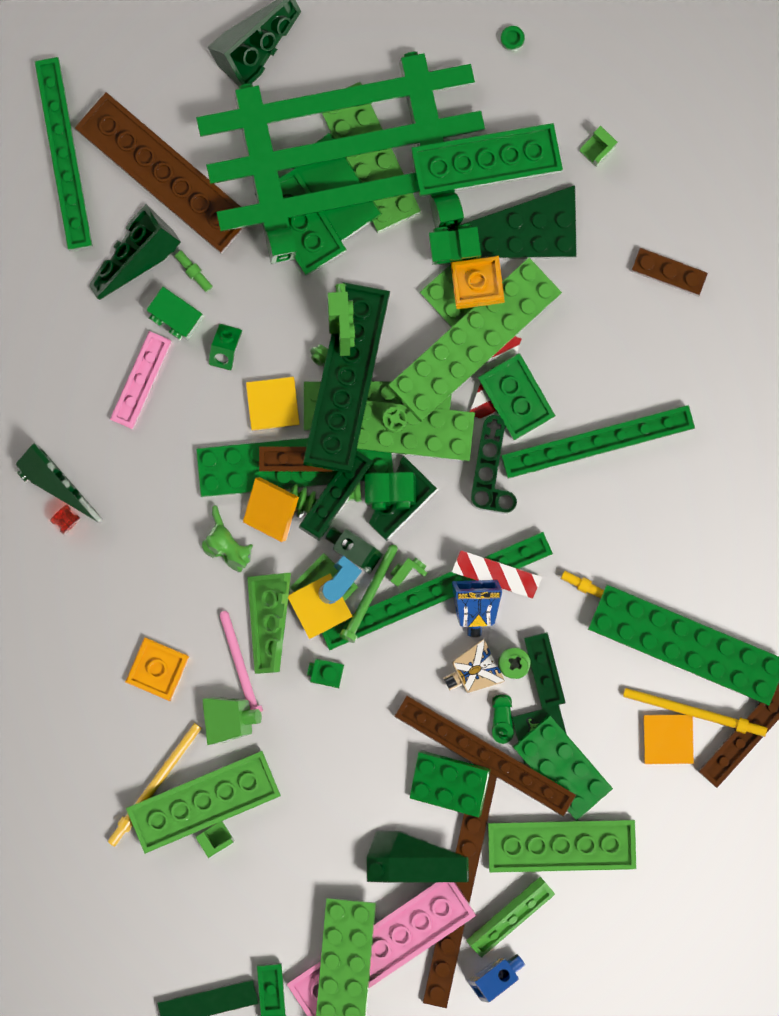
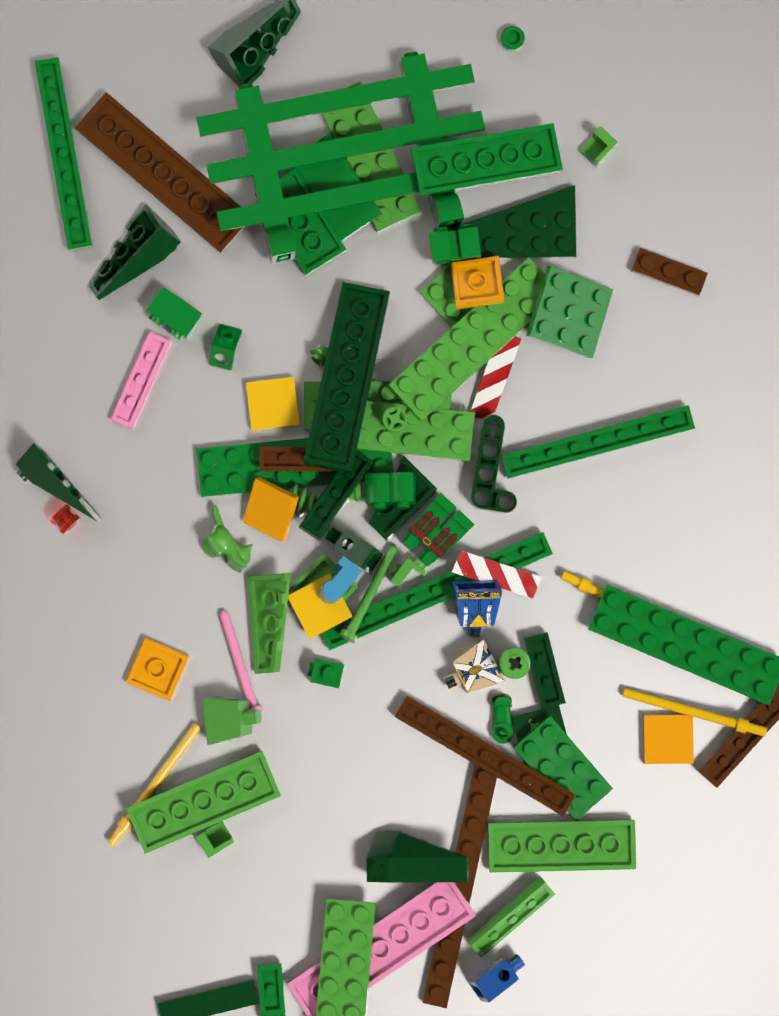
(193, 271): bright green bar -> none
(341, 318): bright green plate -> none
(431, 535): none -> green hips
(450, 783): green plate -> none
(516, 396): green plate -> none
(569, 312): none -> green plate

